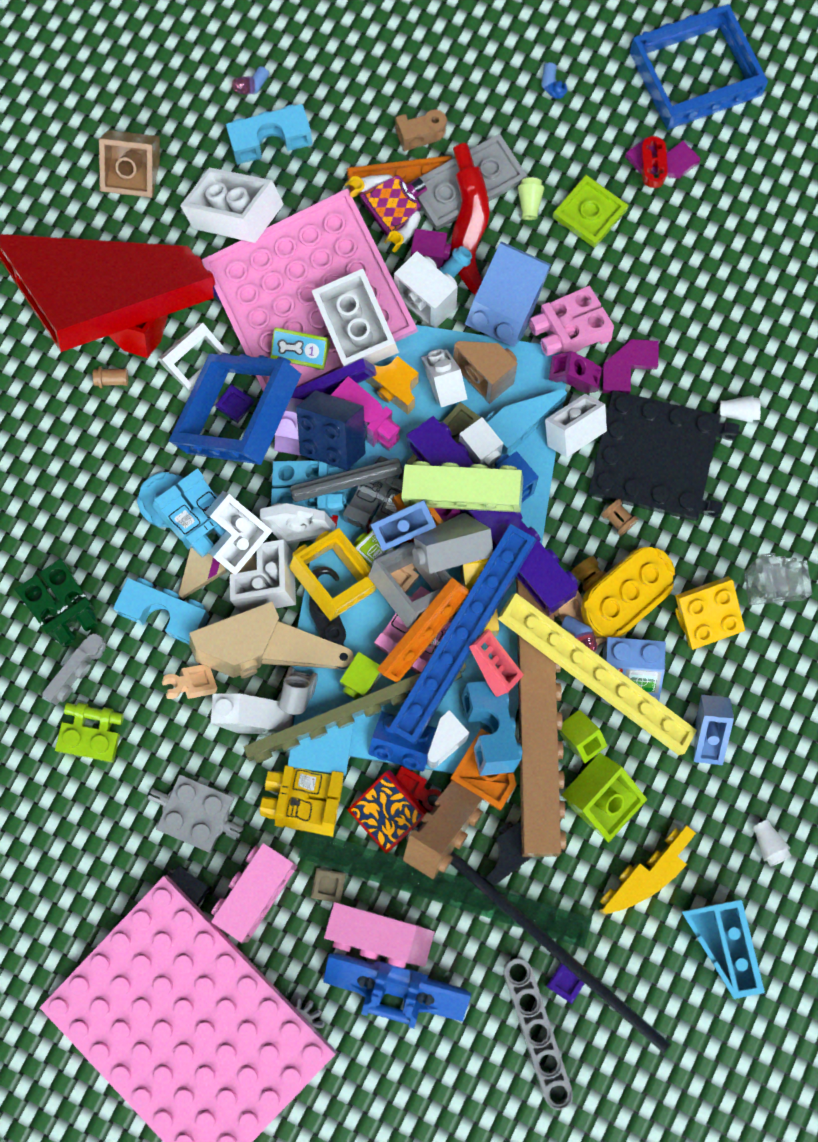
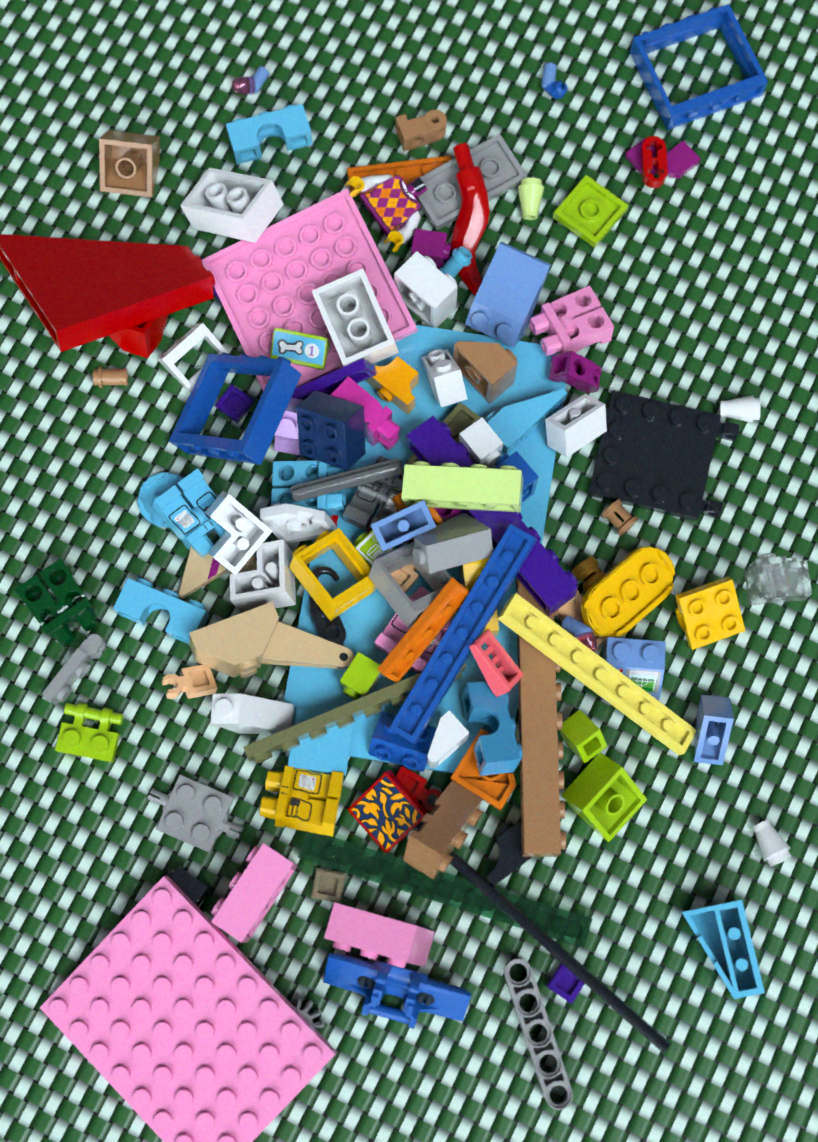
(297, 691): light grey piece -> none
(634, 355): magenta tile -> none
(642, 883): yellow slope -> none

